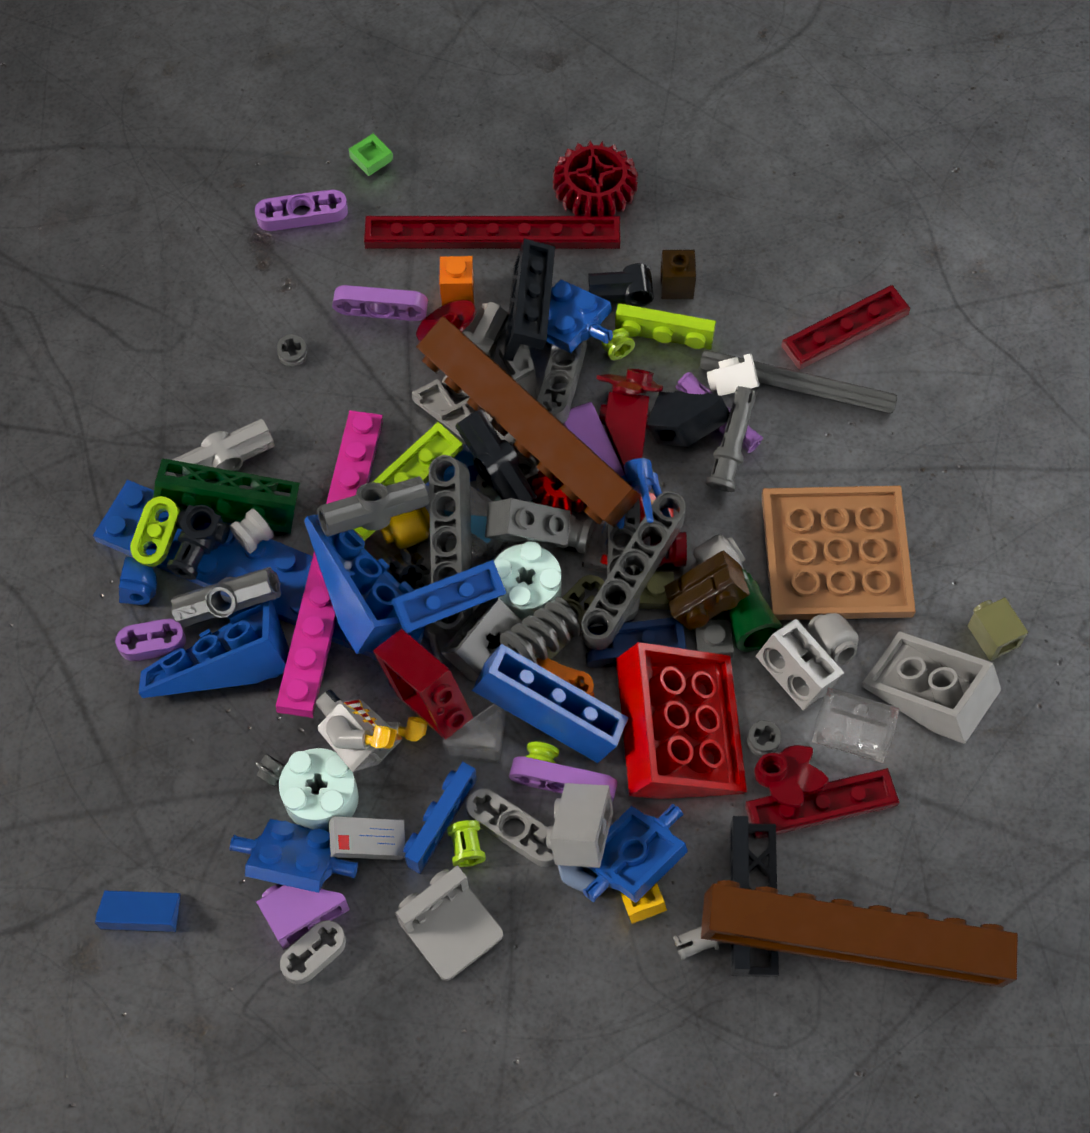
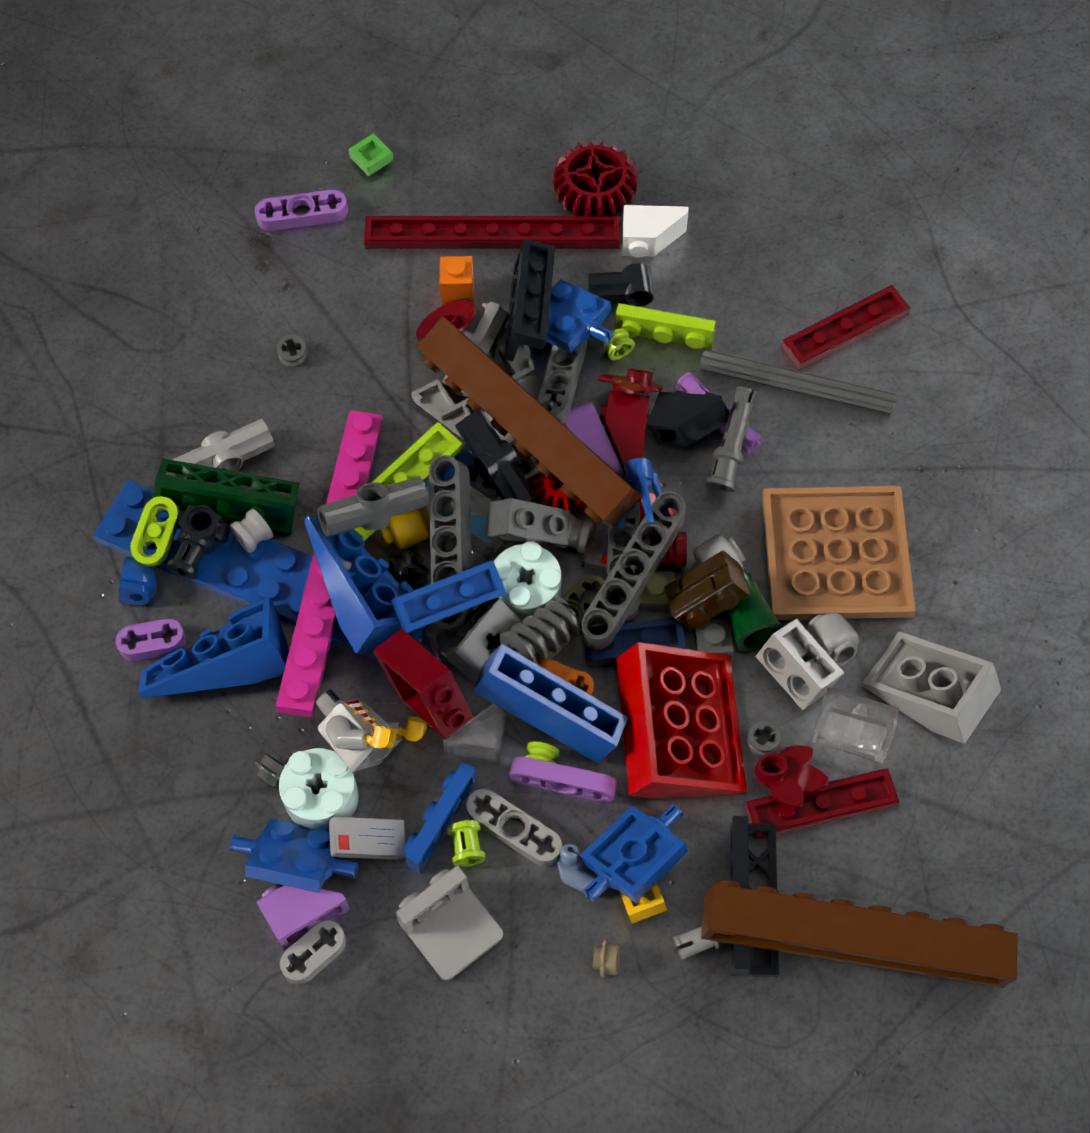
(138, 911): blue slope -> none
(243, 591): dark grey piece -> none
(367, 303): medium lavender beam -> none
(580, 825): light grey brick -> none
(606, 958): none -> dark tan plate
(651, 228): none -> white slope
(678, 274): dark brown brick -> none
(733, 374): white brick -> none
(997, 628): olive brick -> none

